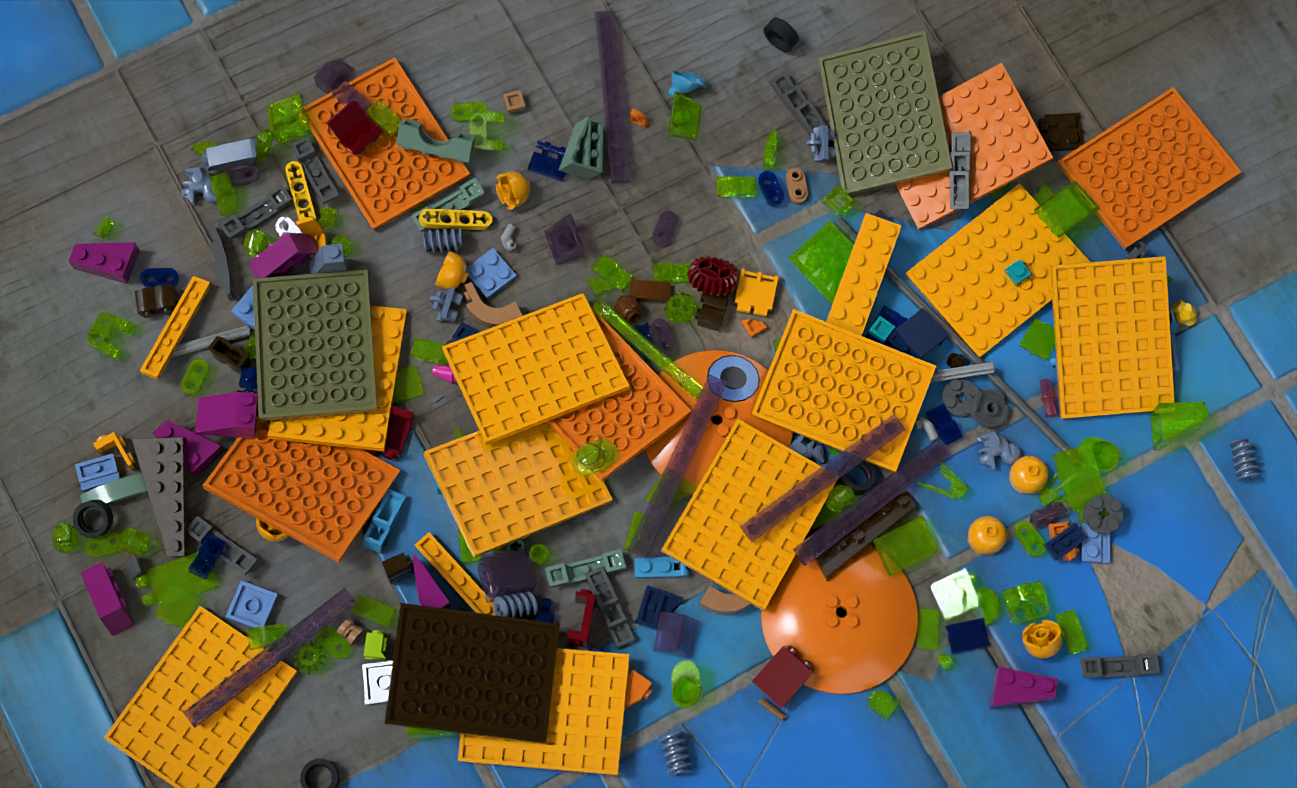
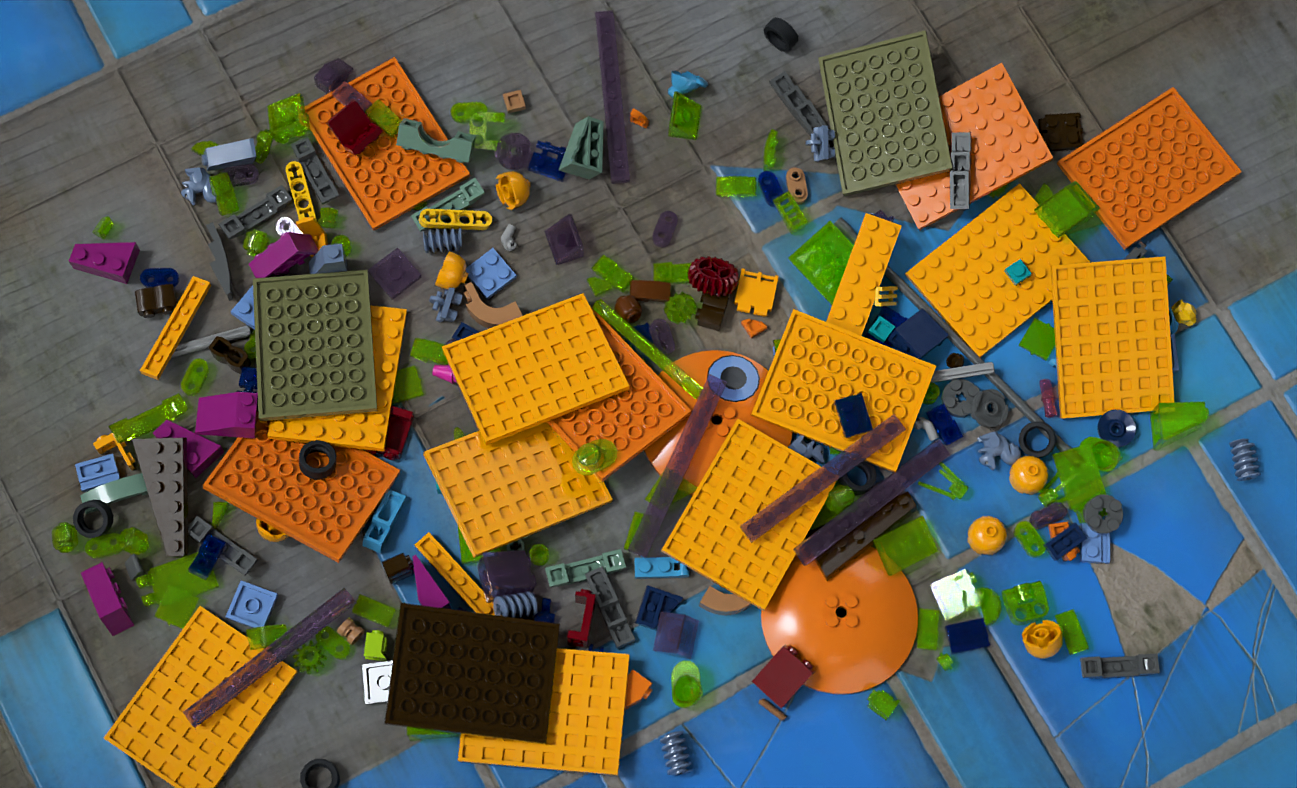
(107, 333): clear neon green piece -> none
(148, 421): none -> clear neon green slope
(219, 511): none -> clear neon green piece
(317, 446): none -> black tyre
(394, 273): none -> clear purple plate
(504, 154): none -> clear purple plate
(799, 214): none -> clear neon green slope
(838, 201): clear neon green window -> none
(853, 415): none -> clear blue plate
(890, 296): none -> yellow tile
(929, 397): none -> clear neon green wheel
(1019, 688): magenta wedge -> none
(1052, 439): none -> black tyre
(1124, 424): none -> dark blue dish

